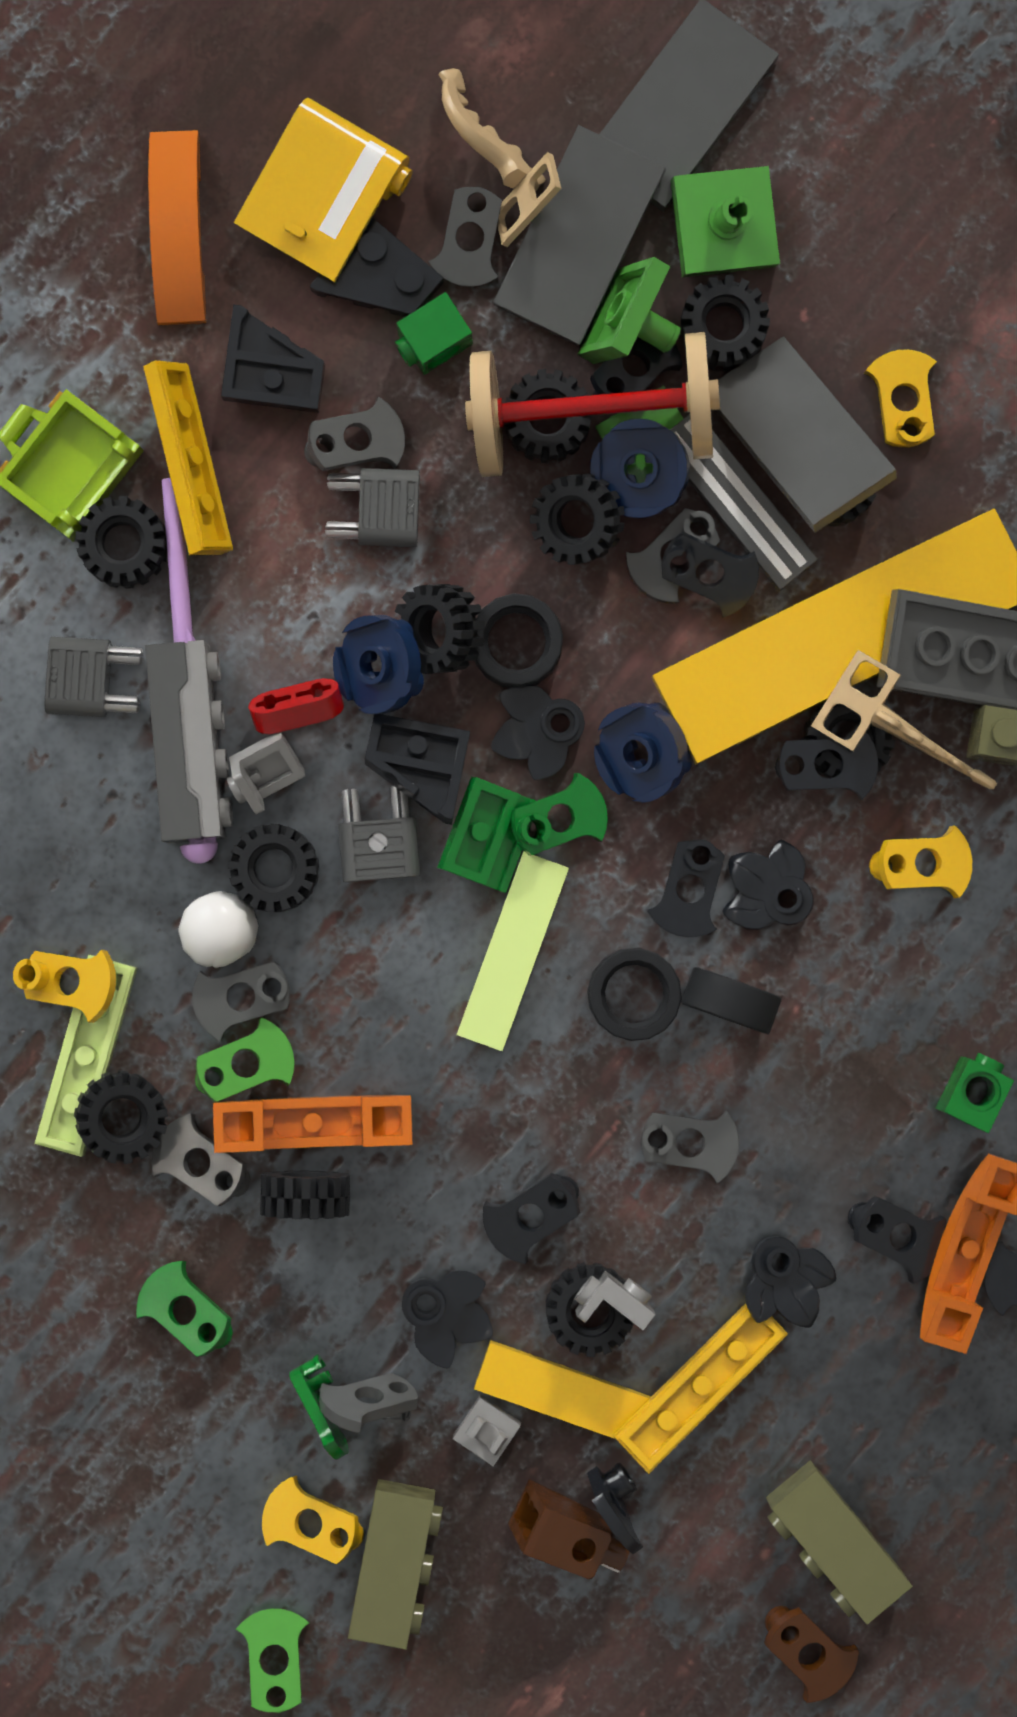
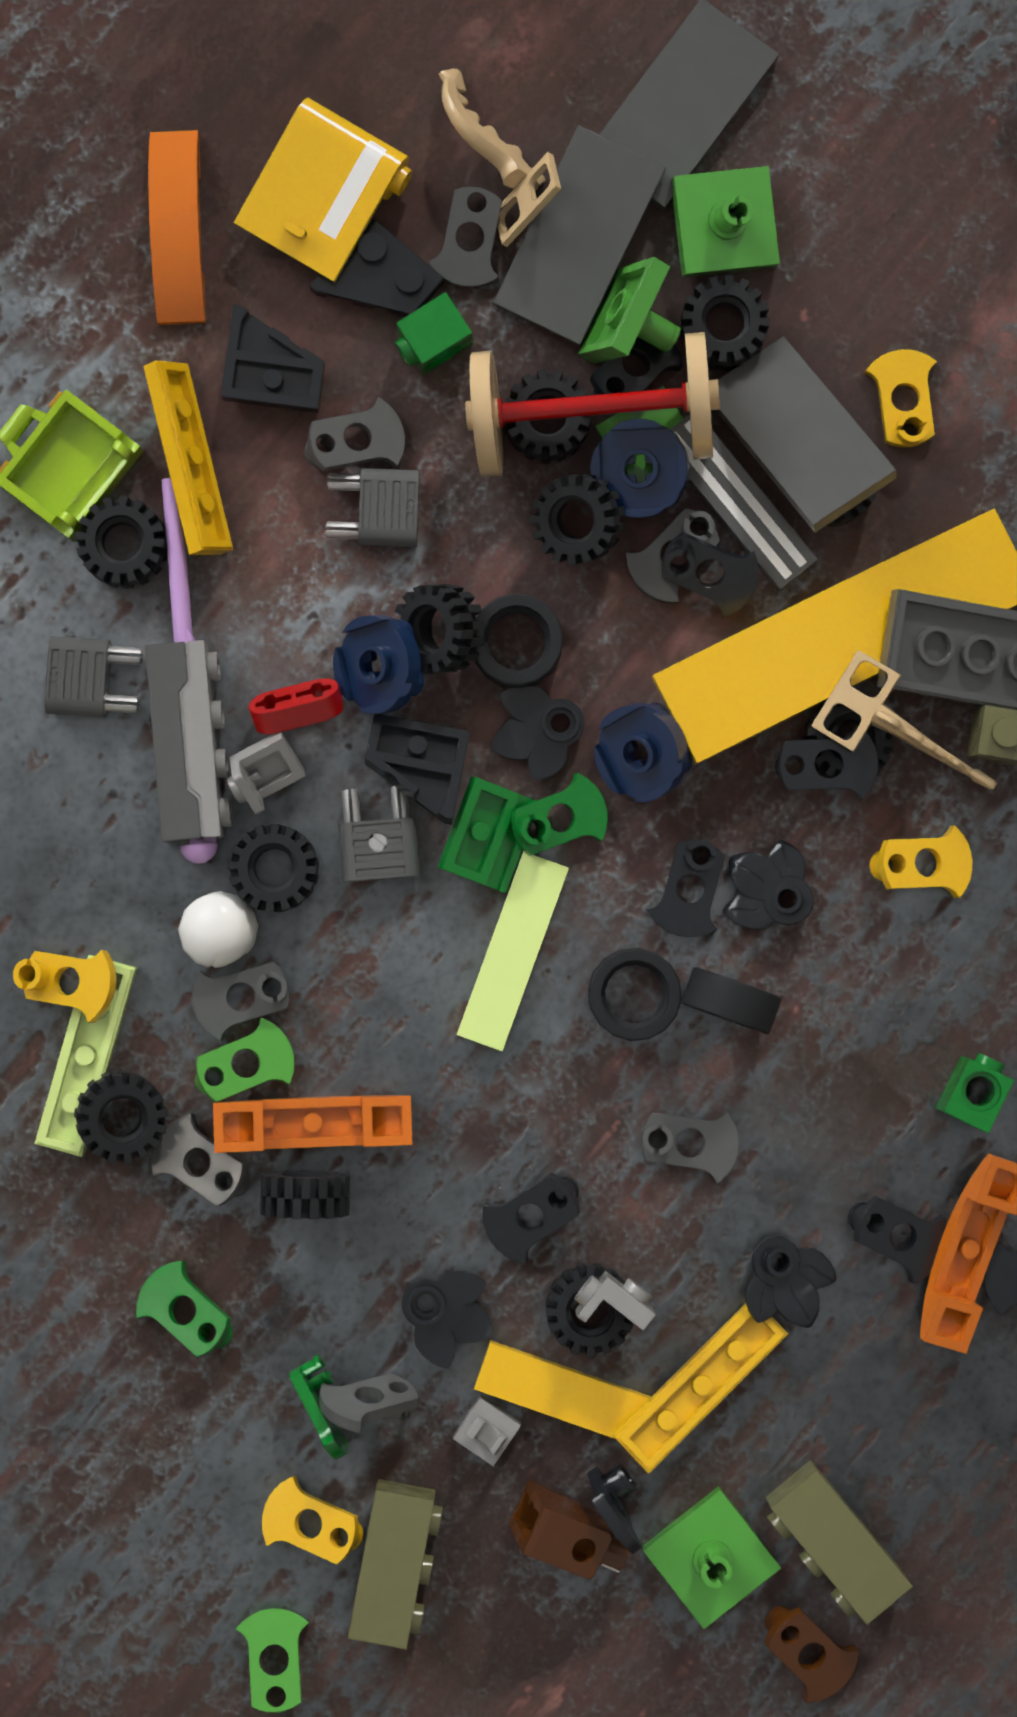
(711, 1557): none -> bright green tile

